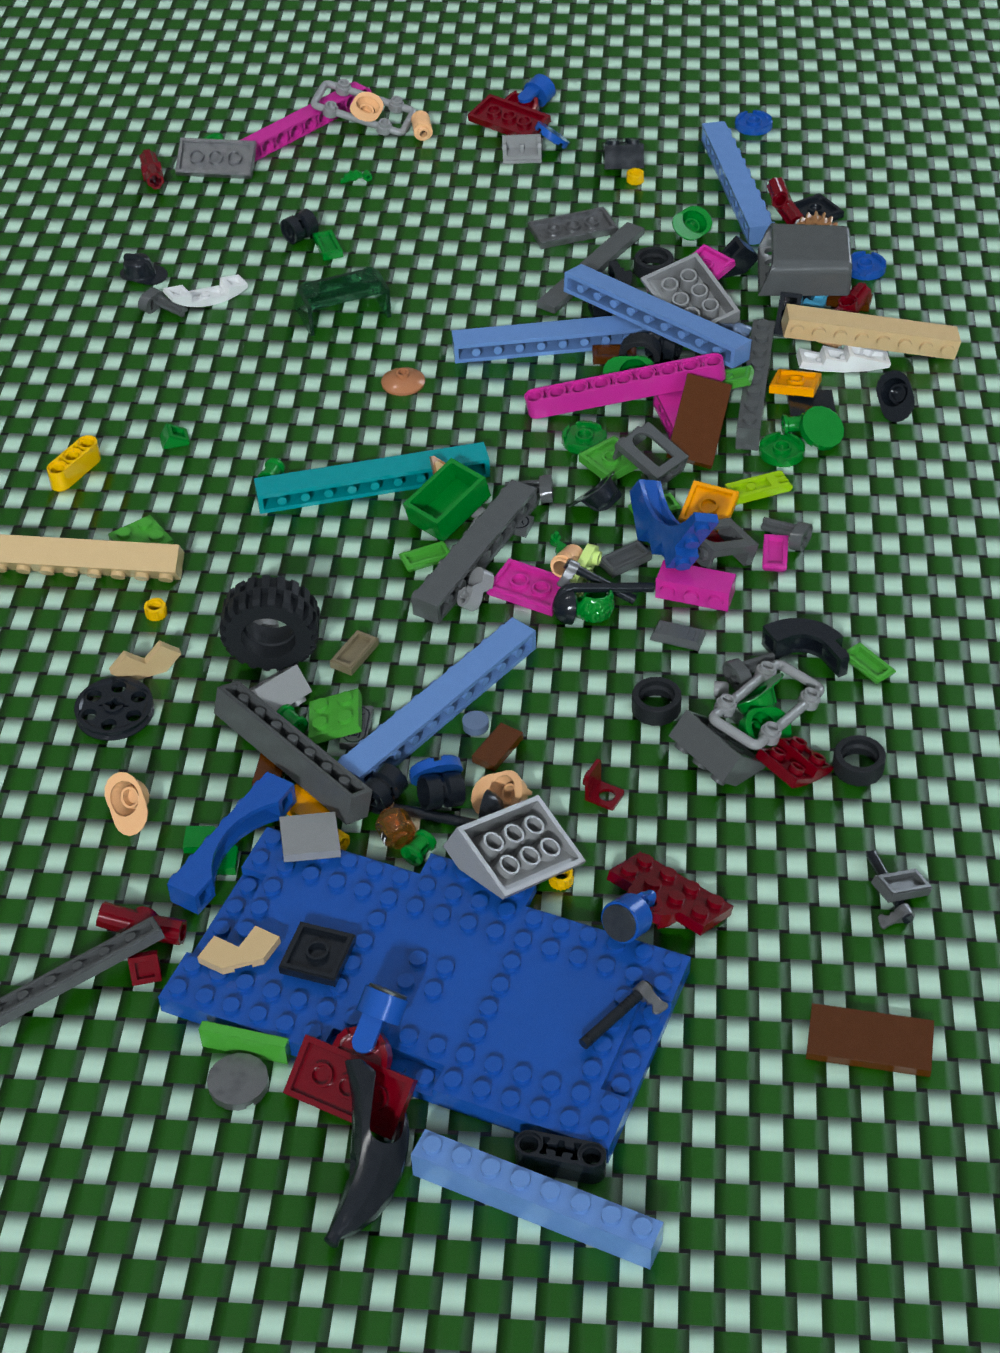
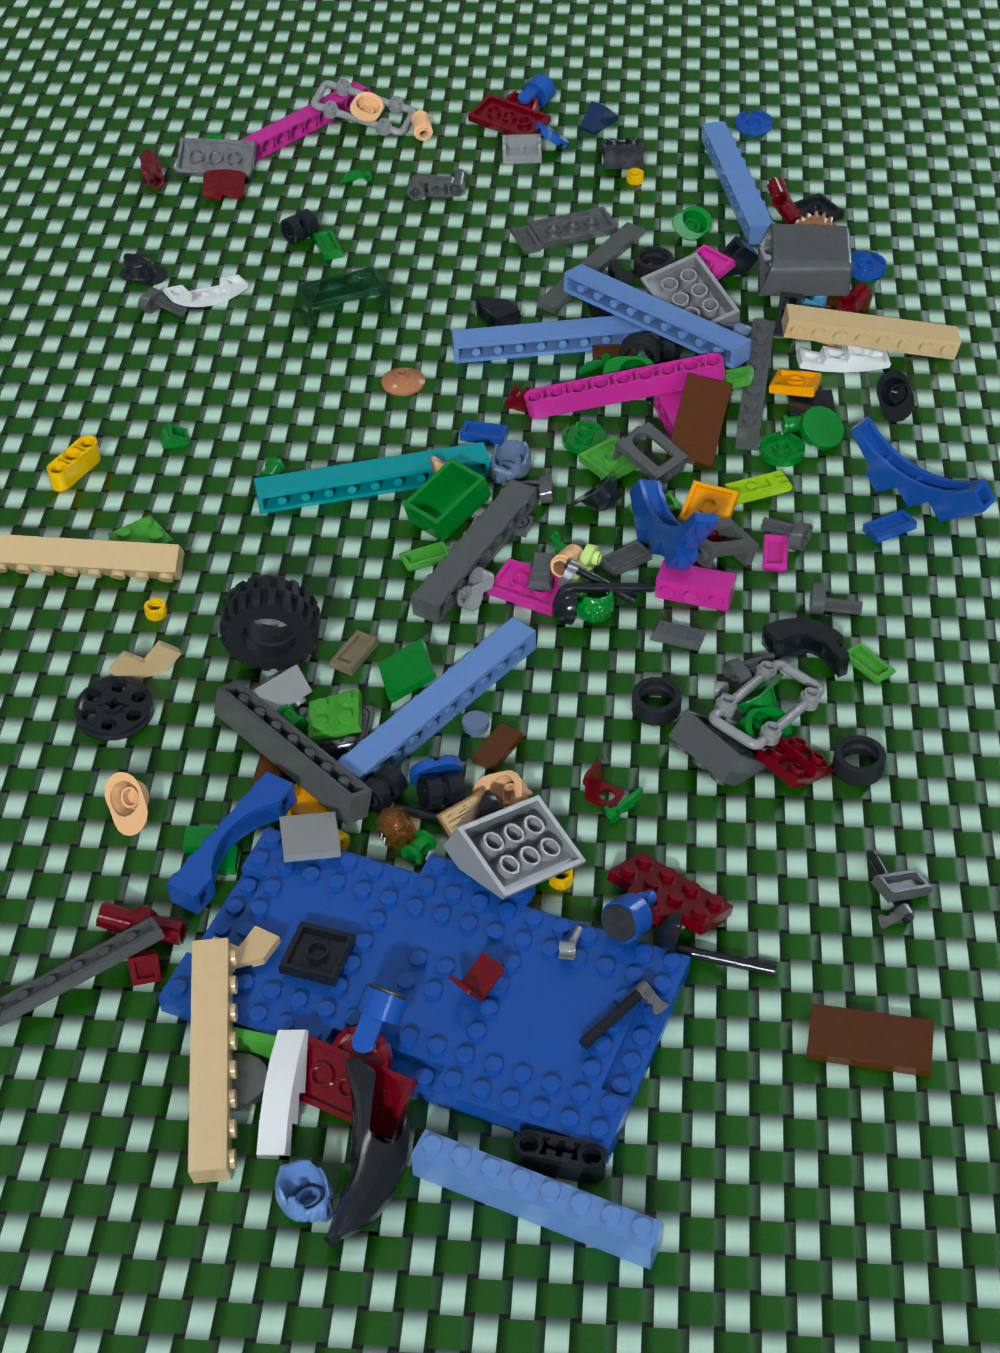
(212, 1061): none -> tan brick
(223, 182): none -> dark red slope
(281, 1092): none -> white slope
(304, 1192): none -> medium blue hair
(337, 747): none -> black axle
(406, 670): none -> green tile
(425, 185): none -> dark grey beam
(460, 813): none -> tile
(480, 977): none -> dark red bracket
(484, 432): none -> blue tile
(497, 311): none -> black slope
(510, 461): none -> sand blue hair
(516, 399): none -> dark red tile
(526, 239): none -> dark grey tile
(540, 572): none -> dark grey tile
(567, 949): none -> light grey hand
(592, 365): none -> green piece
(597, 118): none -> dark blue slope
(627, 803): none -> green piece
(668, 938): none -> black piece
(820, 603): none -> dark grey piece
(889, 526): none -> blue tile
(917, 486): none -> blue arch

